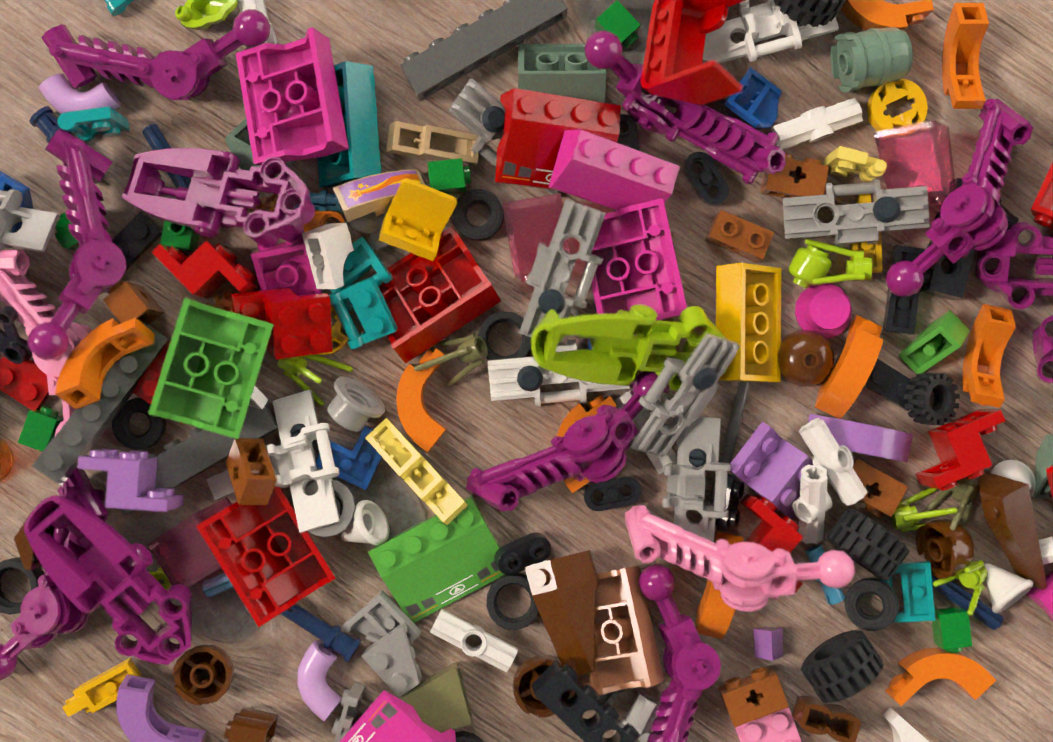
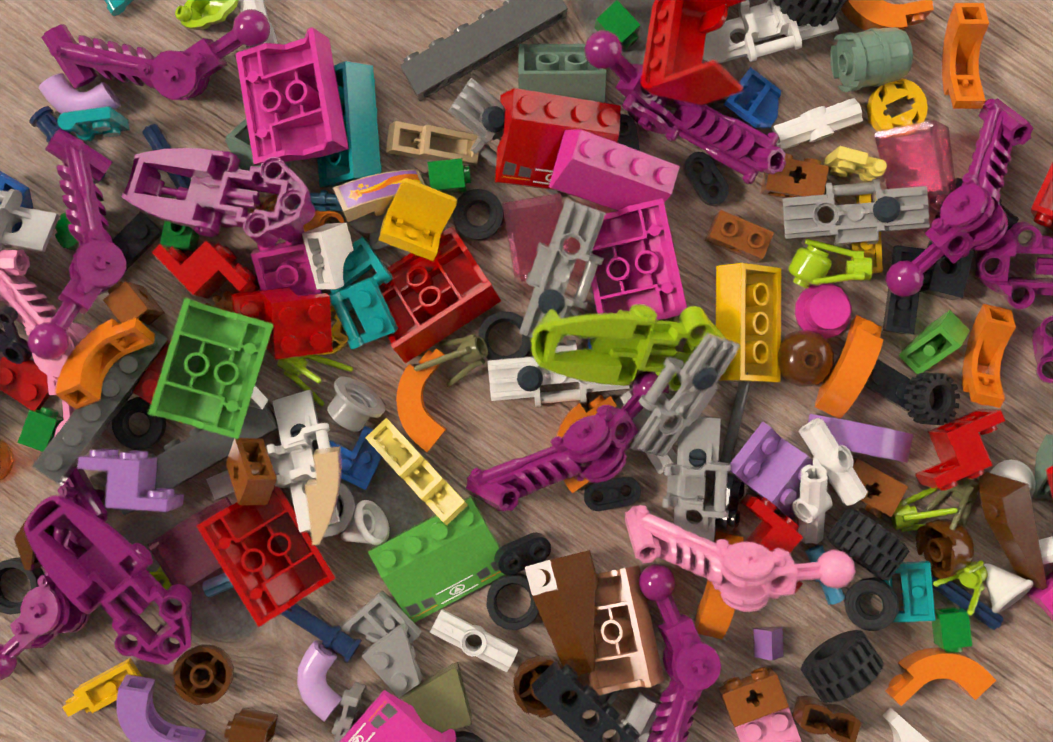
(323, 491): none -> tan slope

